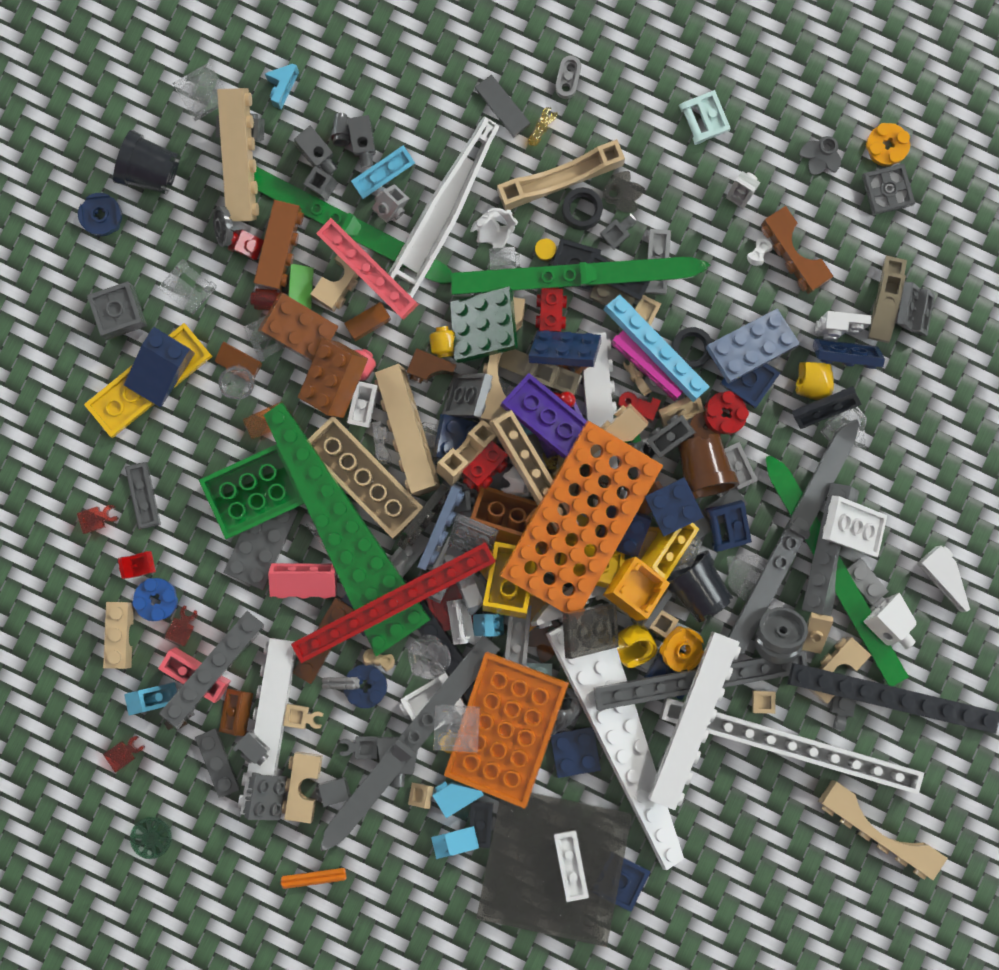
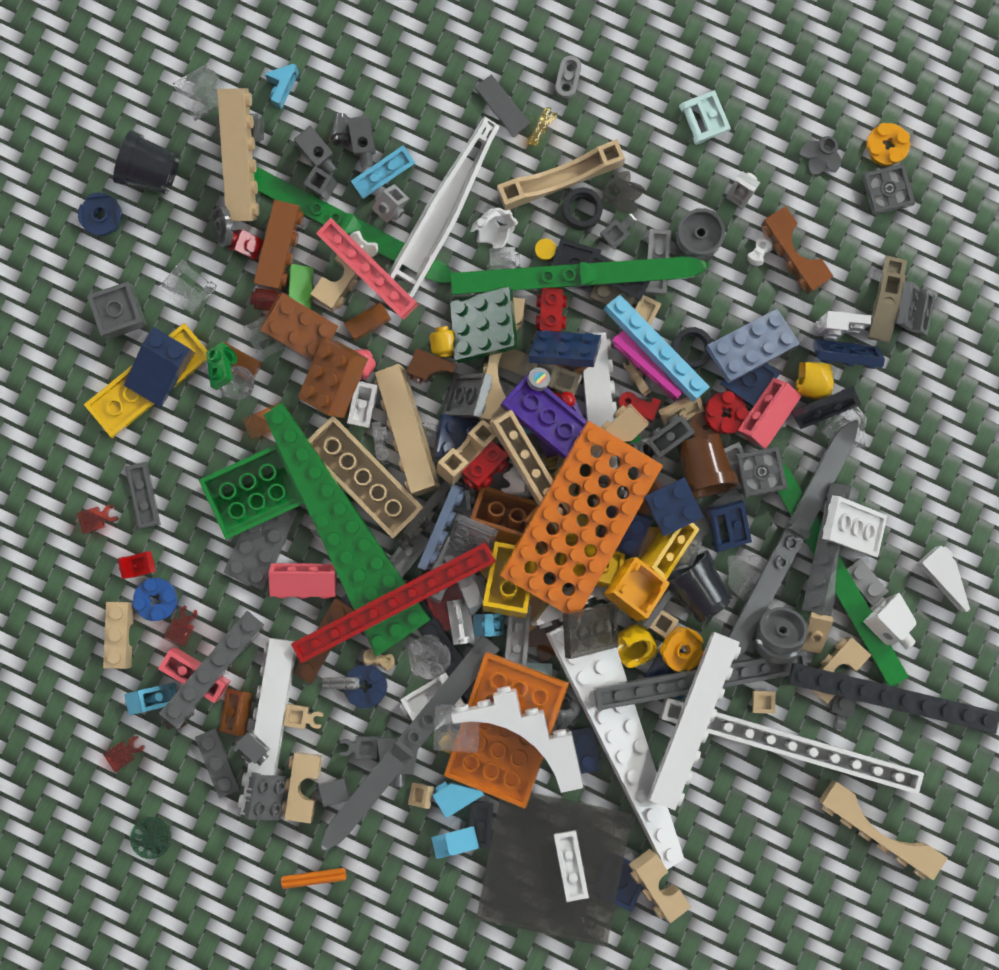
(219, 365): none -> green plate
(370, 248): none -> white piece
(532, 726): none -> white arch
(538, 379): none -> light grey tile
(669, 901): none -> tan arch
(703, 222): none -> dark grey wheel
(761, 472): none -> dark grey piece
(769, 413): none -> coral brick

